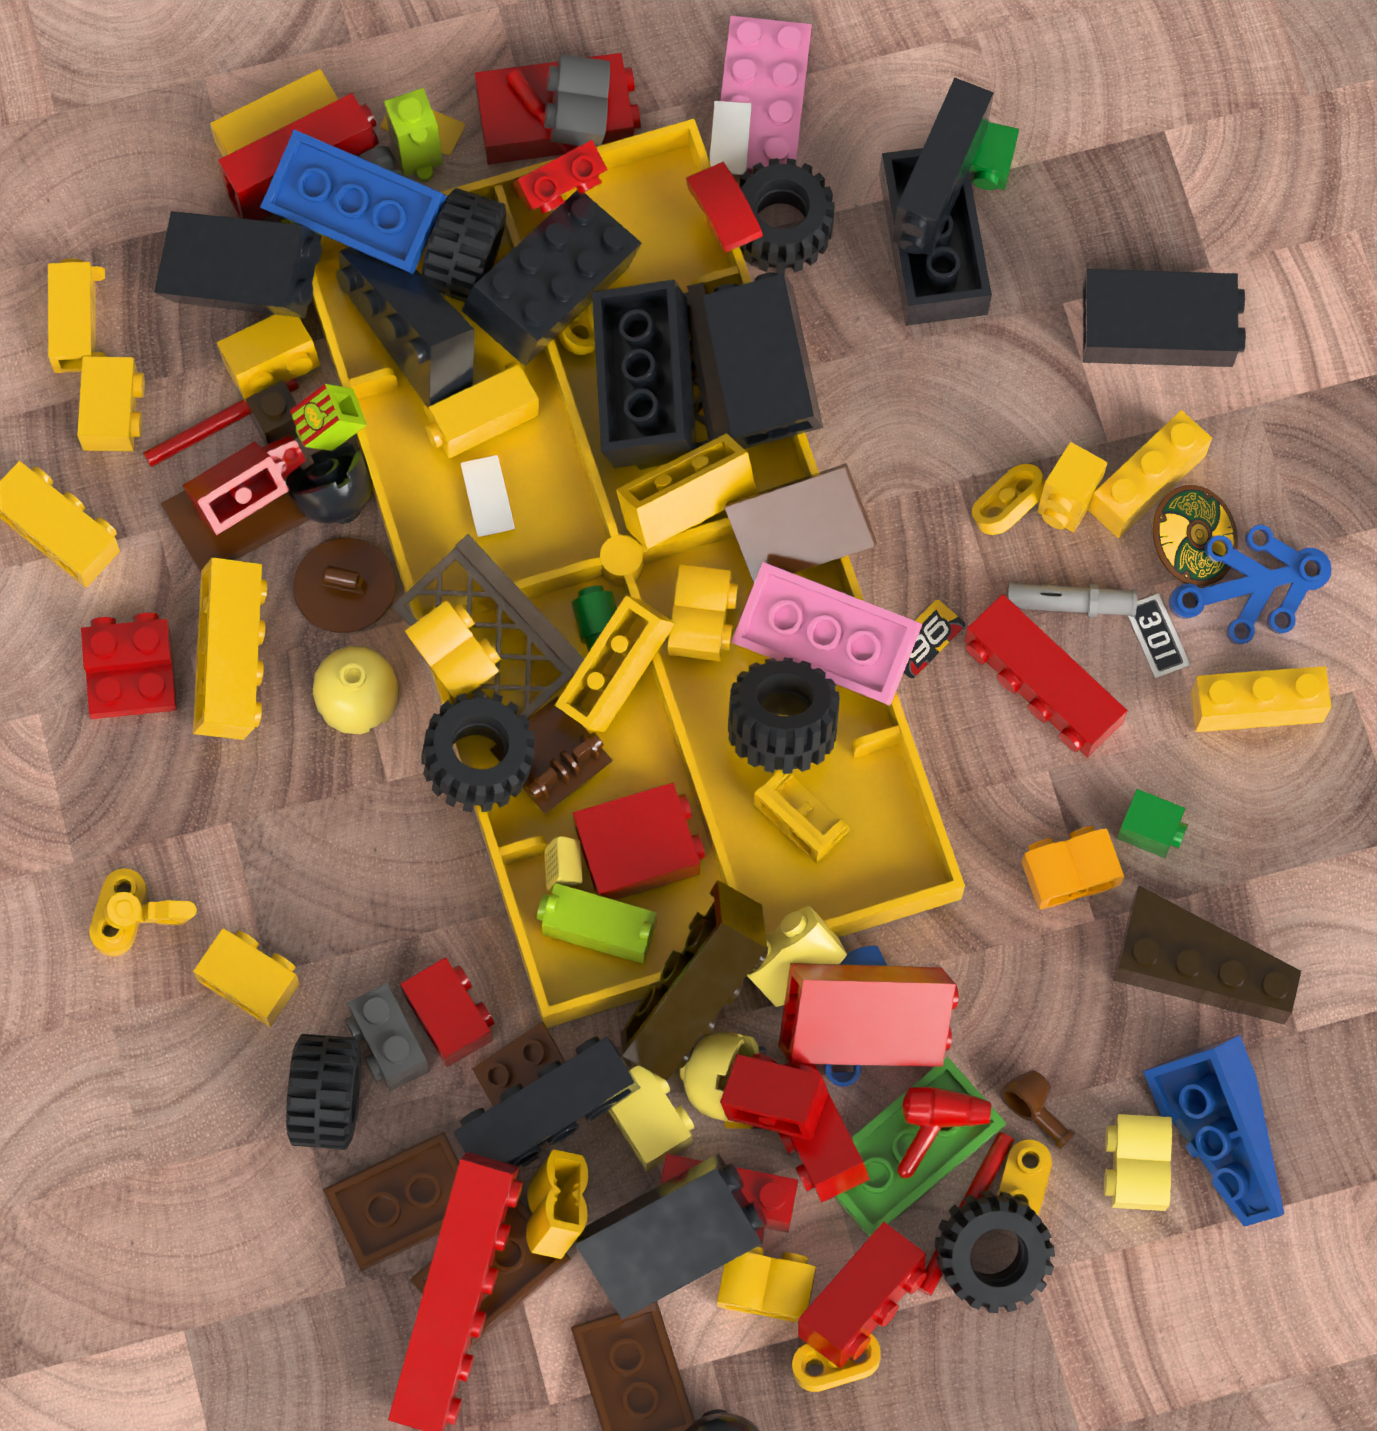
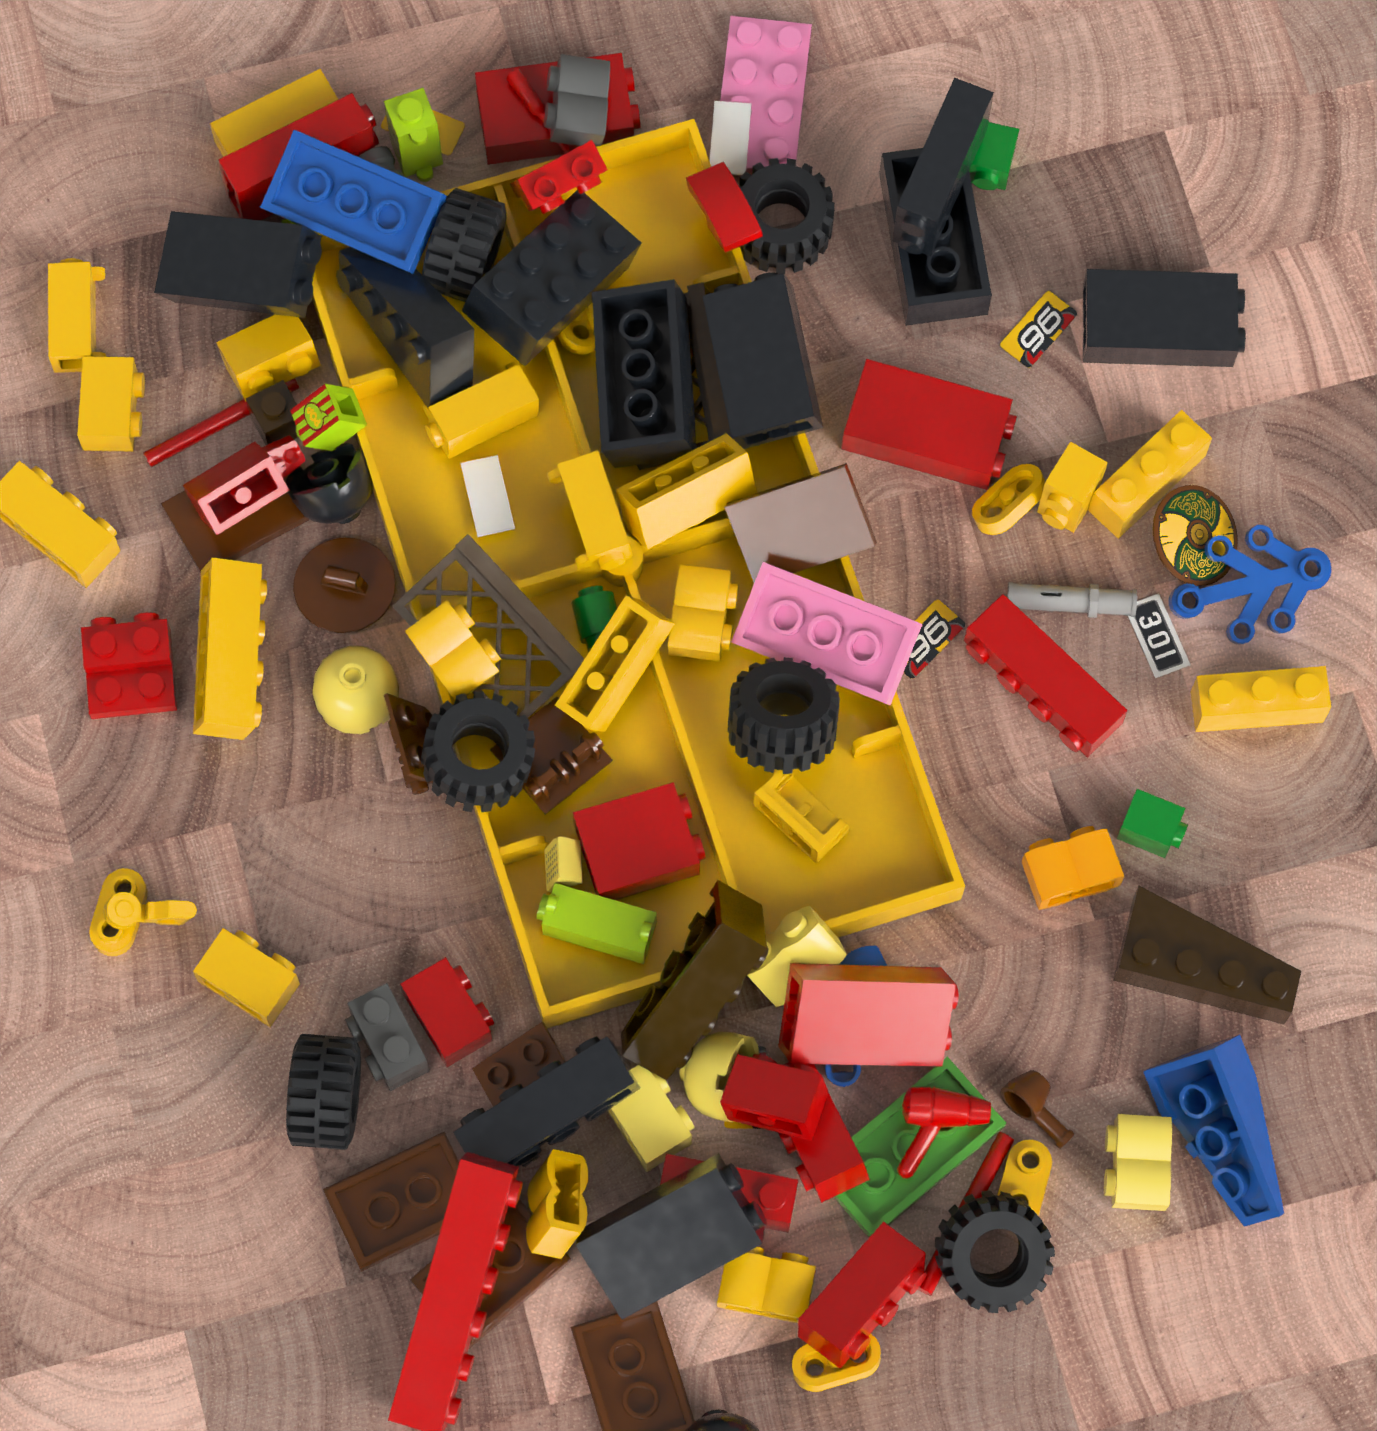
(408, 732): none -> reddish brown hinge
(594, 511): none -> yellow brick
(928, 424): none -> red brick
(1038, 329): none -> sticker

